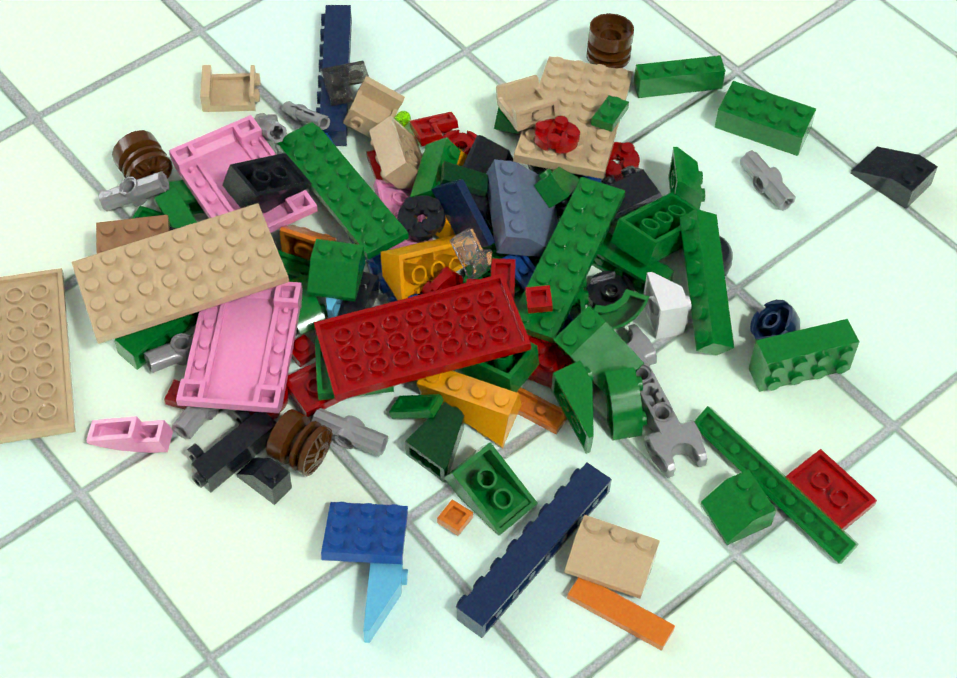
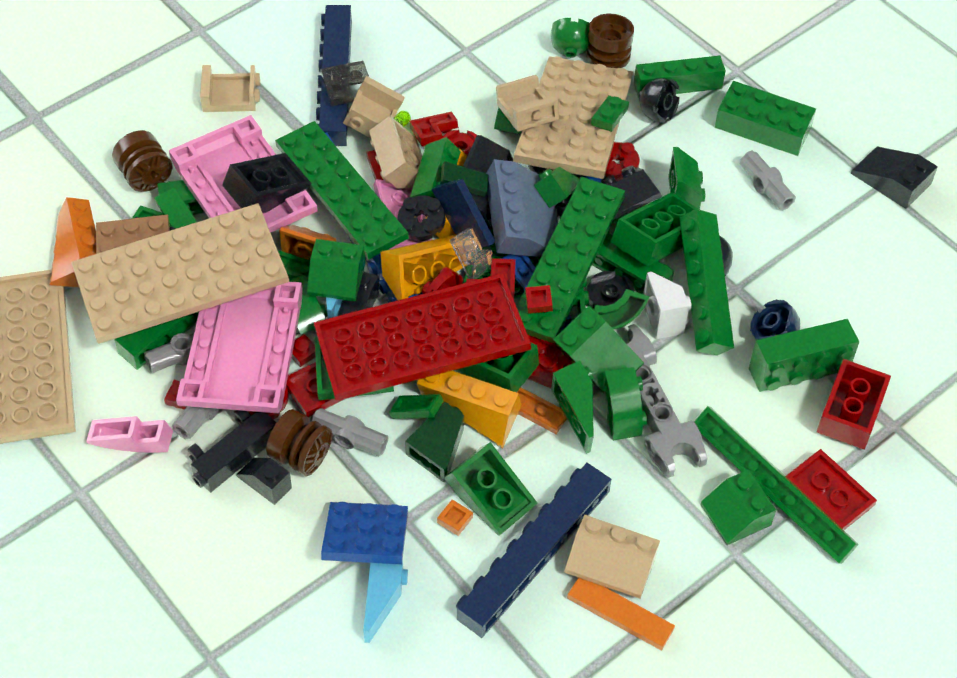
(74, 240): none -> orange wedge
(134, 191): light grey piece -> none
(271, 128): light grey piece -> none
(301, 113): light grey pin -> none
(557, 135): red plate -> none
(570, 37): none -> green cylinder
(659, 99): none -> black cylinder
(854, 404): none -> red brick

